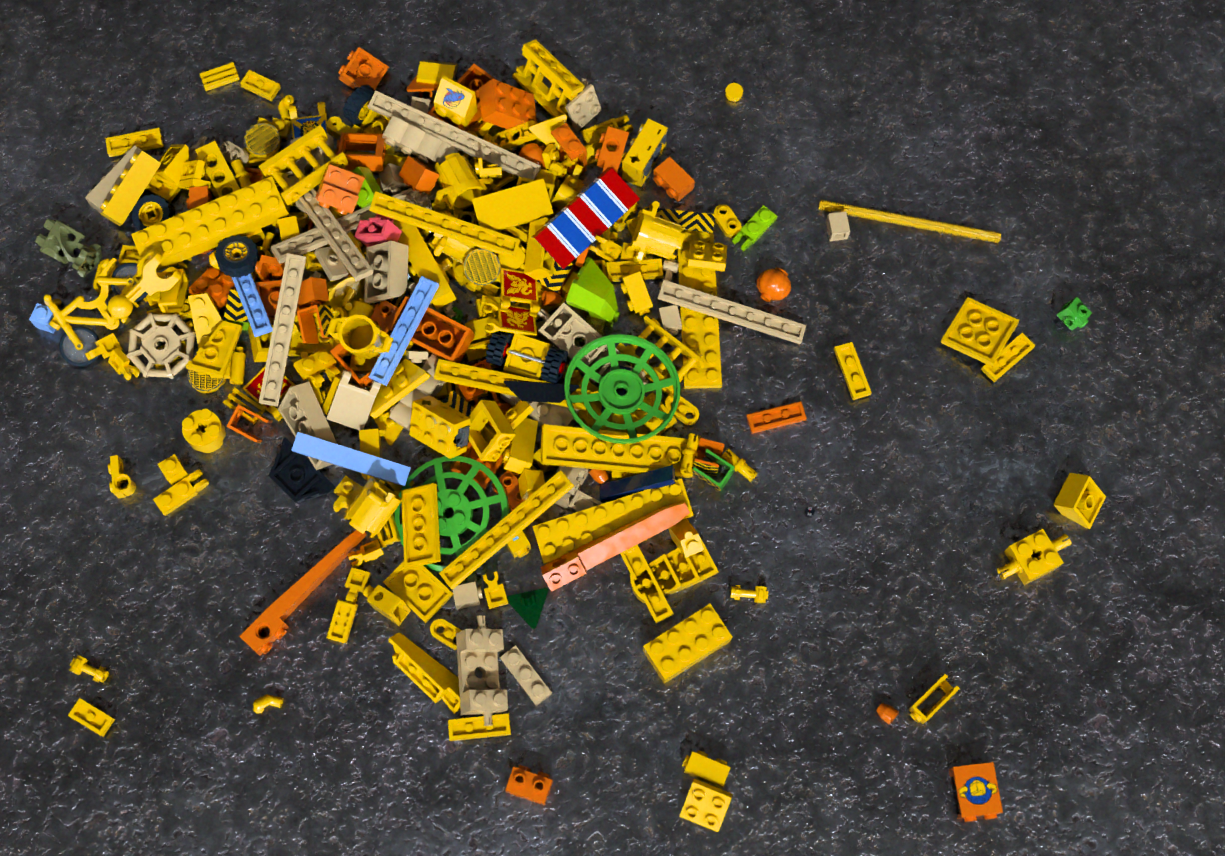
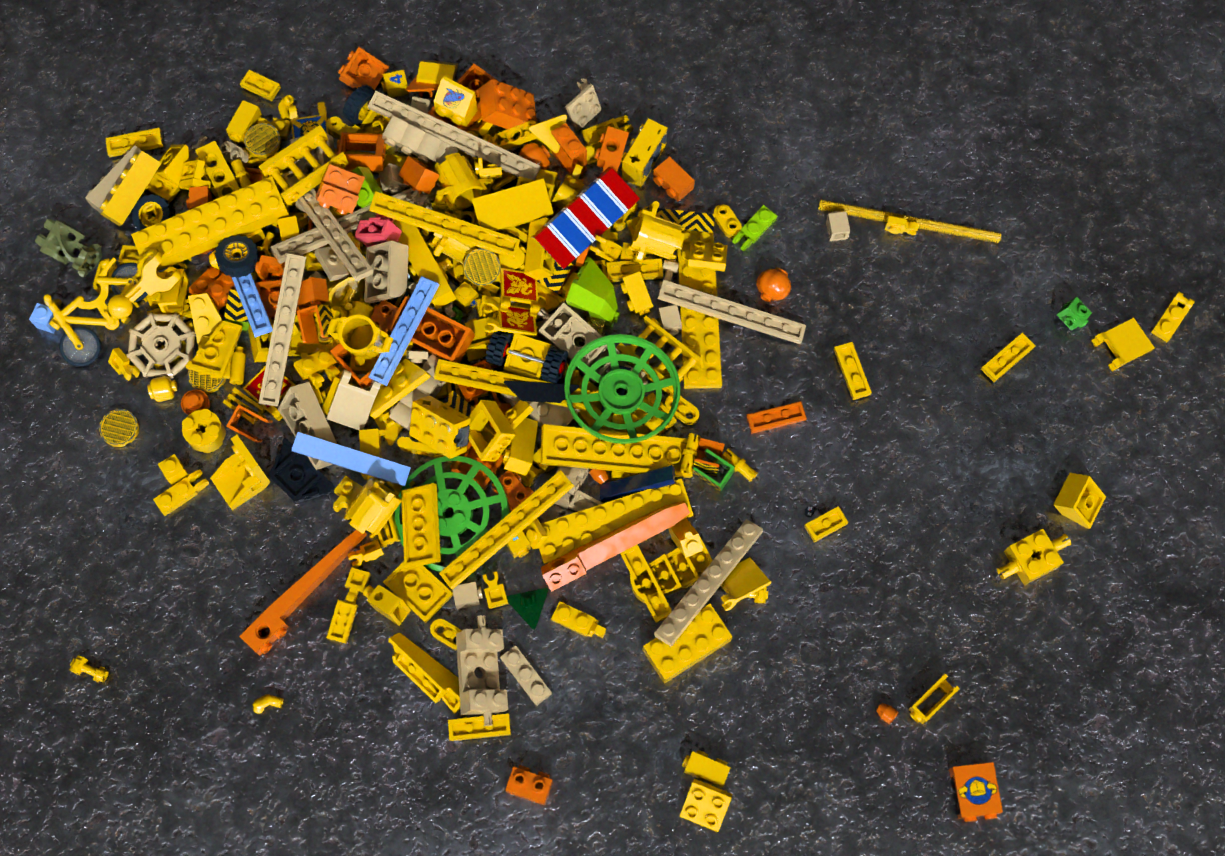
(91, 717): yellow plate -> none
(104, 347): yellow plate -> none
(116, 470): yellow plate -> none
(119, 428): none -> tile
(162, 388): none -> yellow head
(194, 401): none -> orange plate
(219, 74): yellow tile -> none
(239, 476): none -> yellow bracket
(243, 119): none -> yellow brick
(395, 84): none -> yellow brick
(409, 446): none -> yellow hinge
(465, 297): none -> yellow brick
(529, 482): yellow brick -> none
(535, 534): none -> yellow plate
(550, 155): yellow plate -> none
(550, 298): orange hose -> none
(554, 72): yellow fence -> none
(560, 169): yellow bar -> none
(577, 621): none -> yellow hinge
(708, 583): none -> tan plate
(734, 92): yellow tile -> none
(742, 582): none -> yellow flag
(826, 524): none -> yellow plate
(898, 225): none -> yellow plate
(980, 331): yellow plate -> none
(1126, 343): none -> yellow flag
(1172, 317): none -> yellow plate

